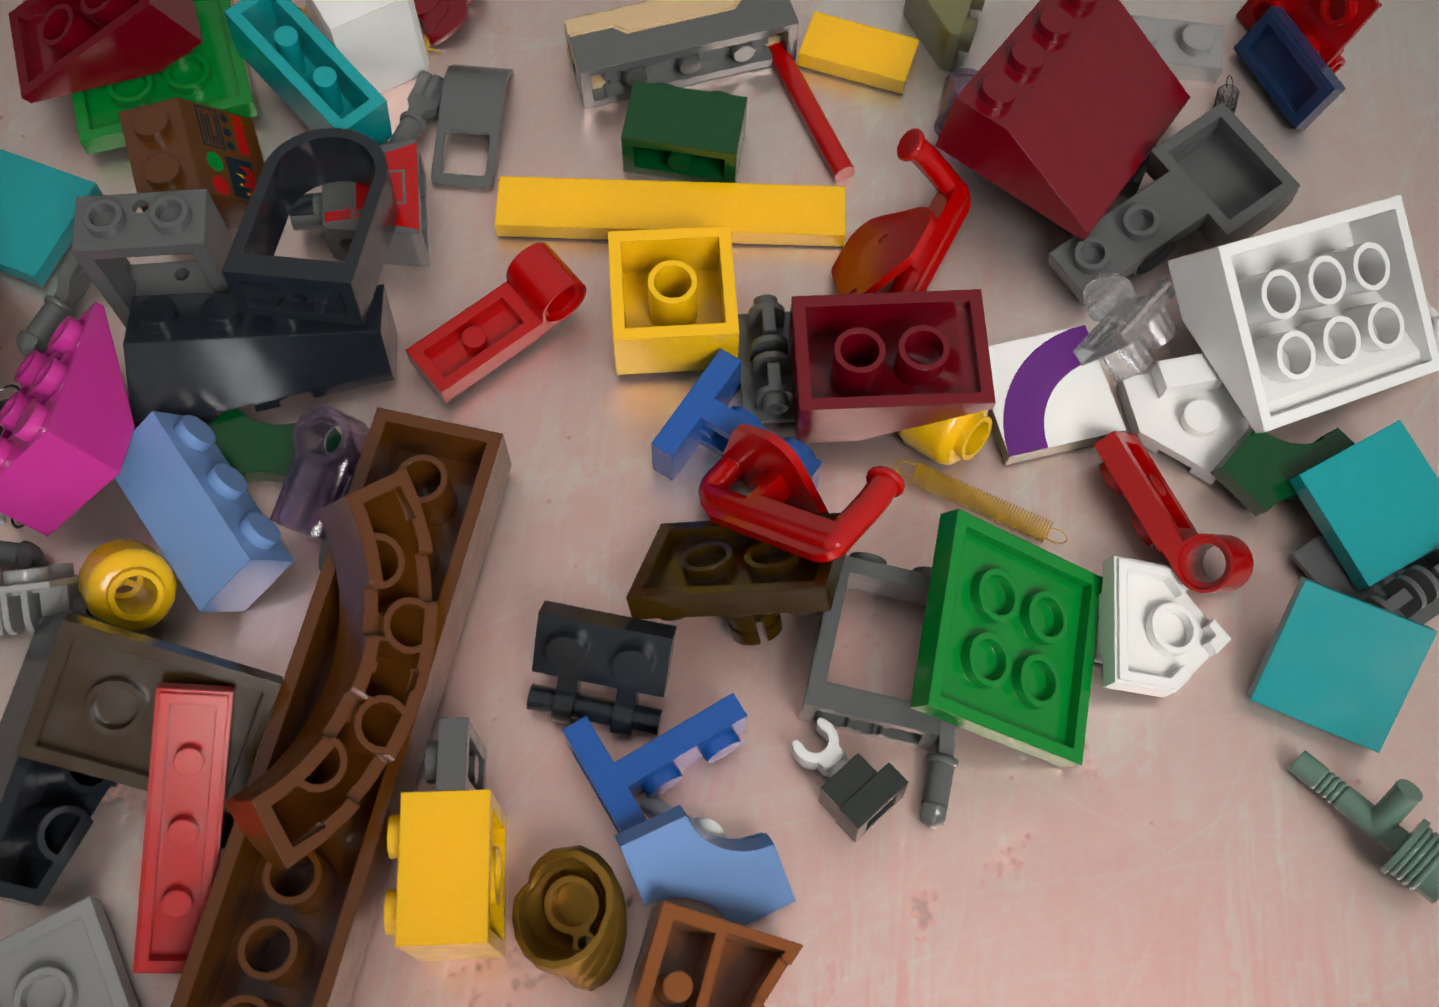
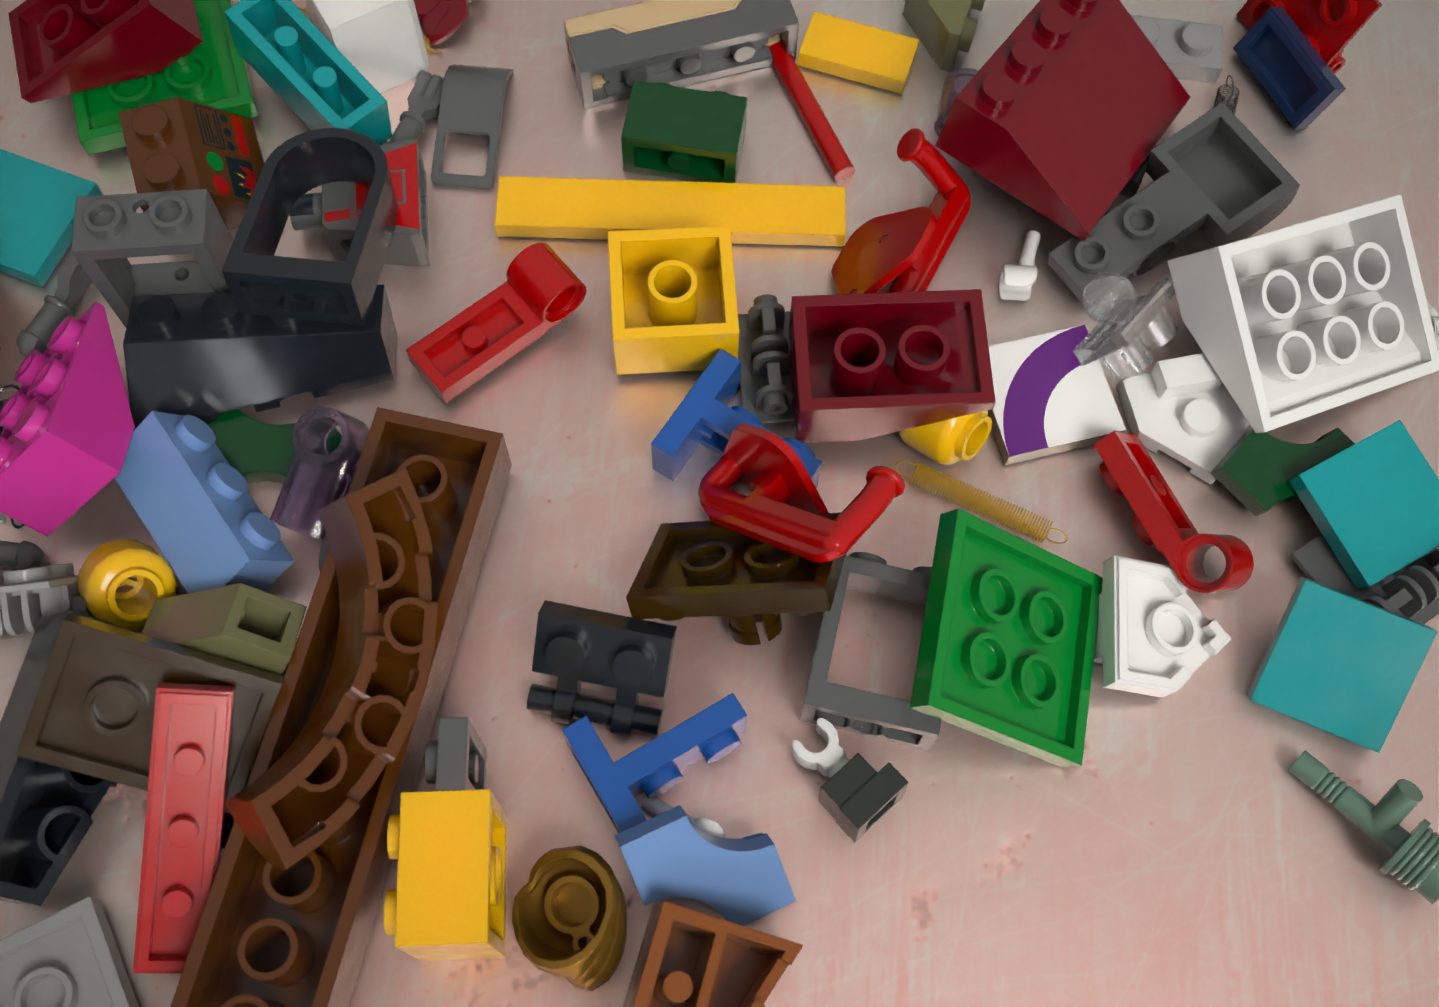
(230, 624): none -> olive slope
(939, 778): dark grey piece -> none
(1016, 280): none -> white hand

